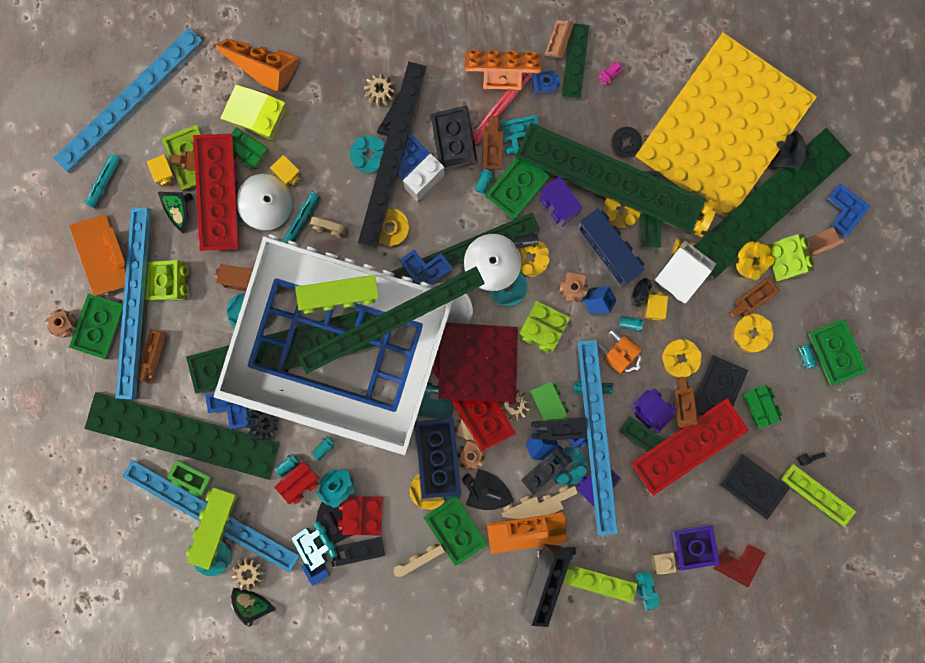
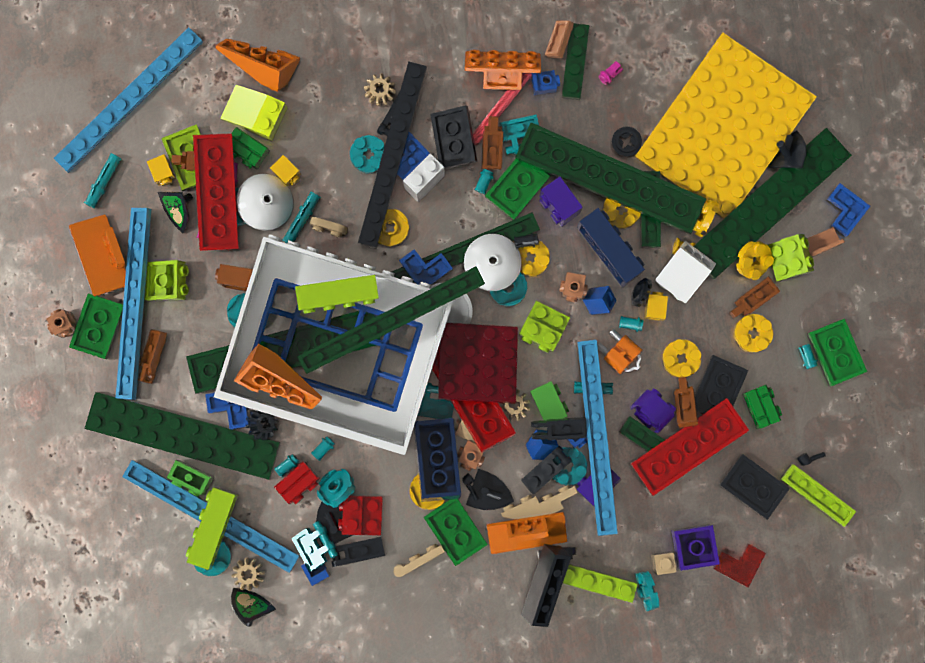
(271, 374): none -> orange wedge

